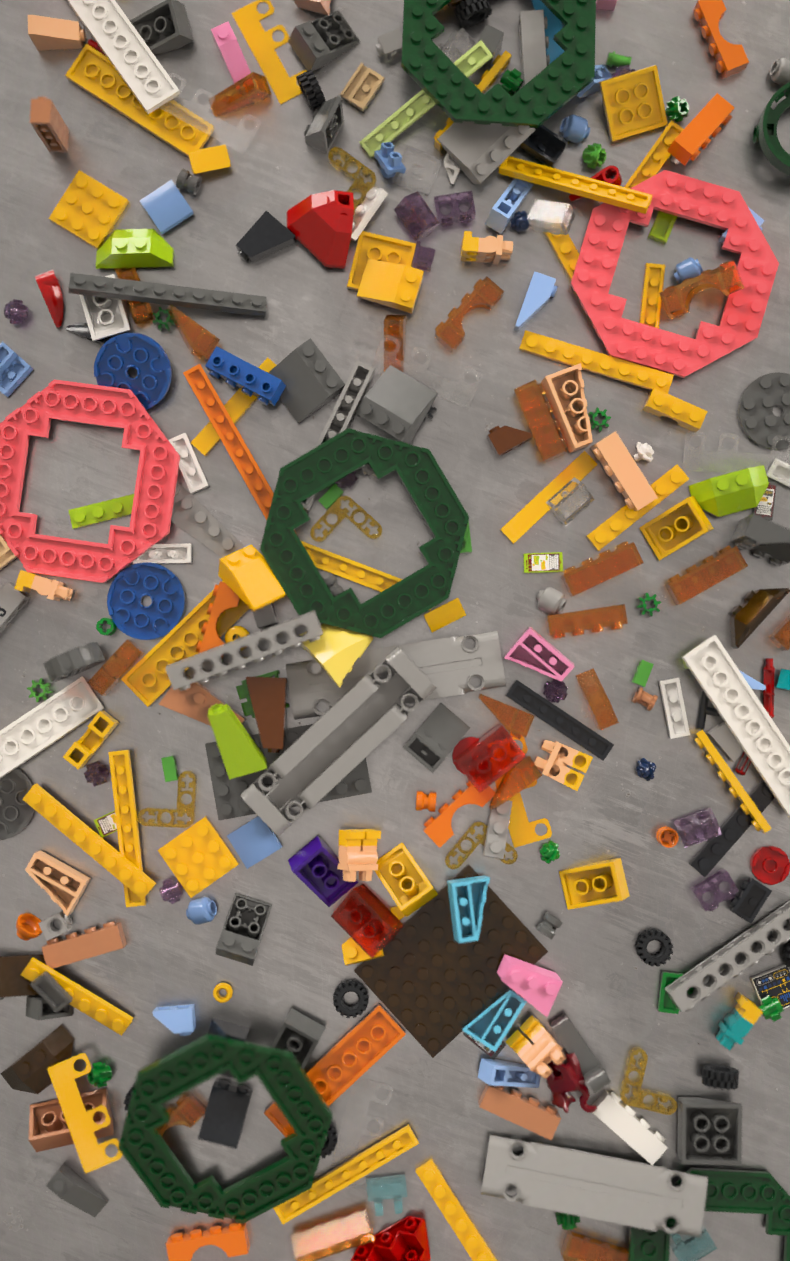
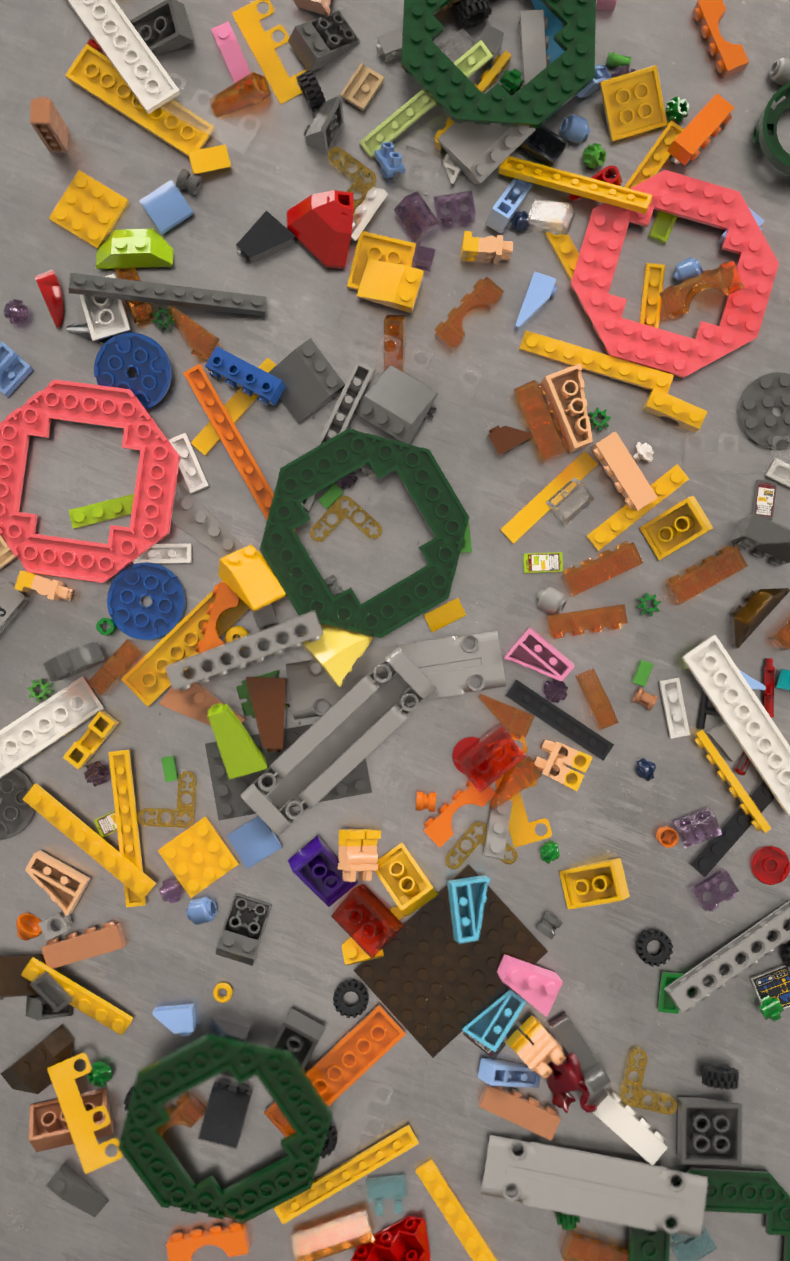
(55, 33): light nougat slope -> none
(350, 569): yellow plate -> none
(436, 737): dark grey slope -> none
(731, 491): lime wedge -> none
(738, 1022): teal hips -> none
(750, 900): black bracket -> none

